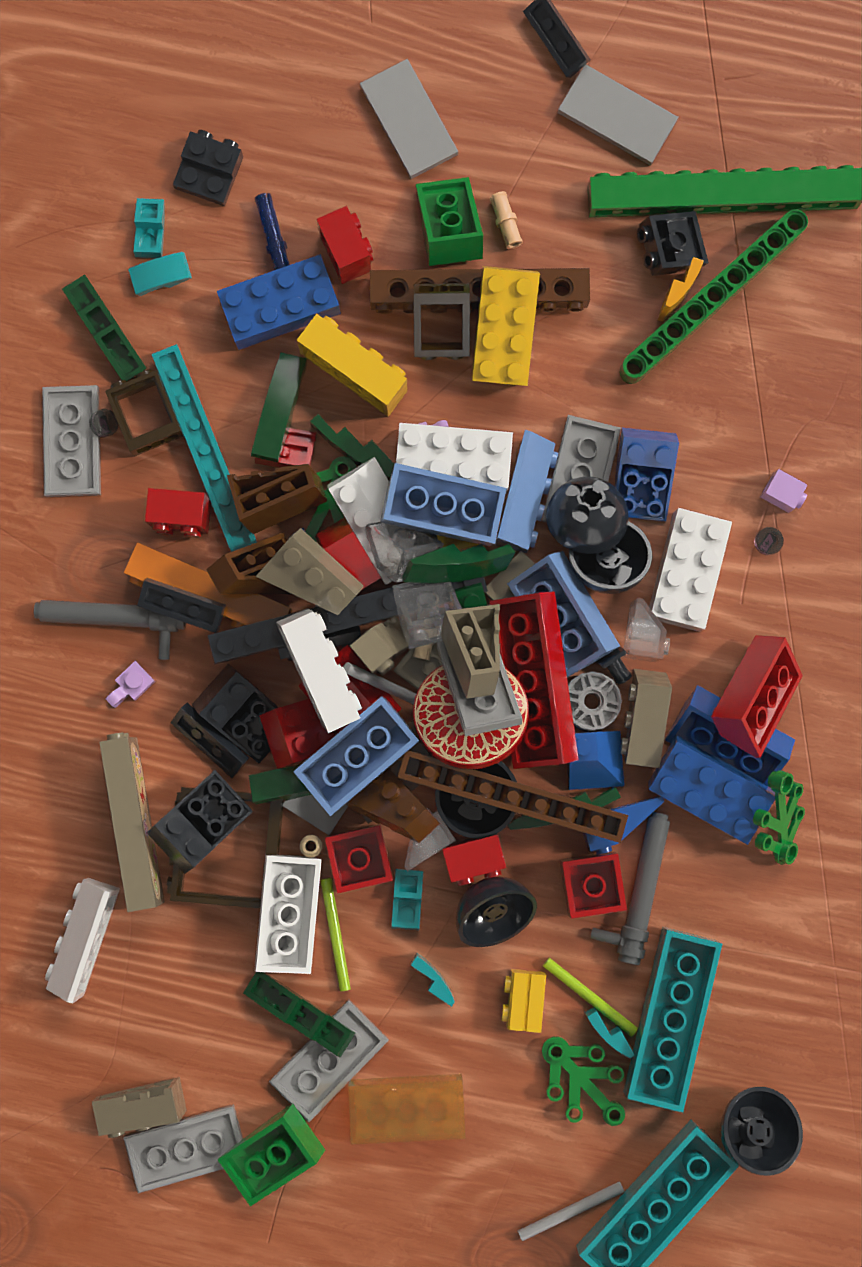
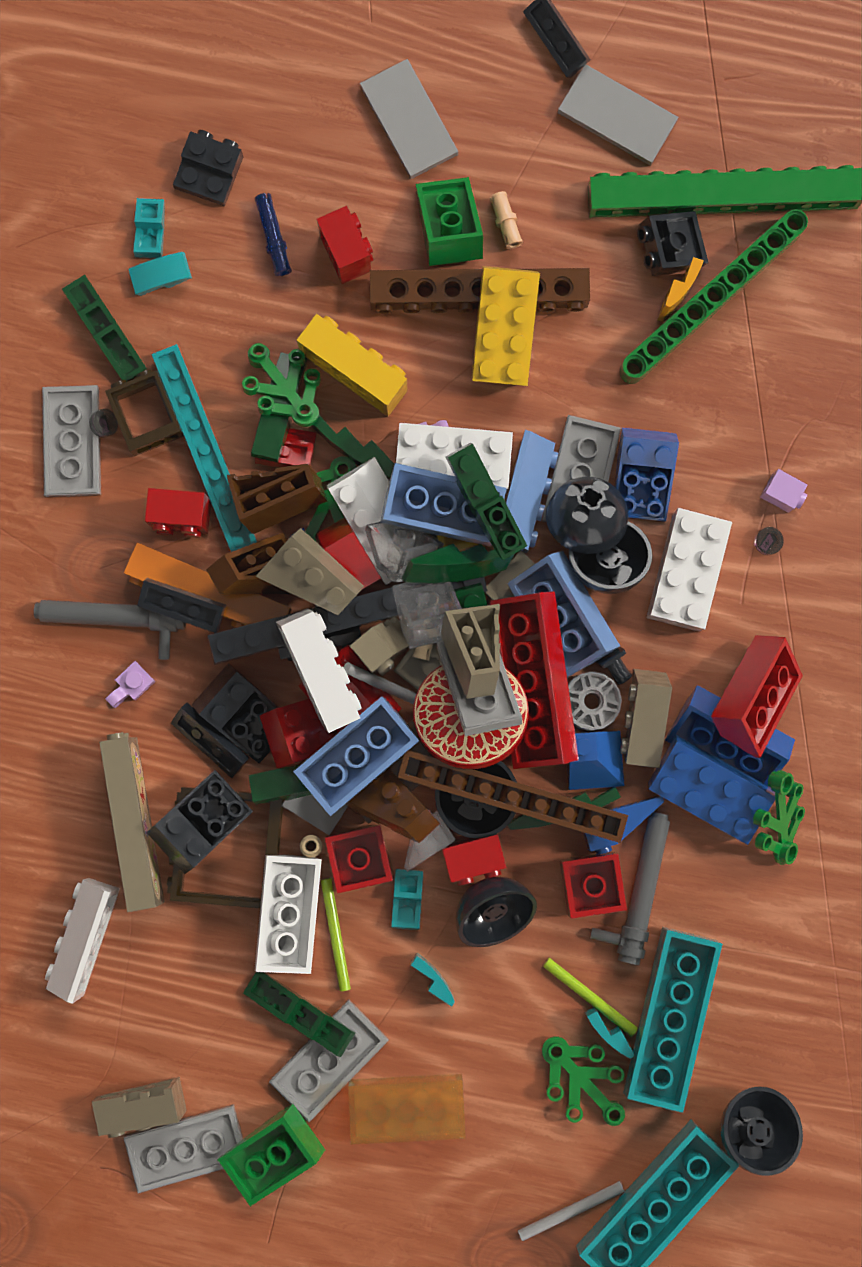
(278, 302): blue brick -> none
(283, 388): none -> green plant
(442, 295): dark brown window -> none
(485, 501): none -> dark green slope
(525, 1000): yellow brick -> none
(644, 634): clear slope -> none

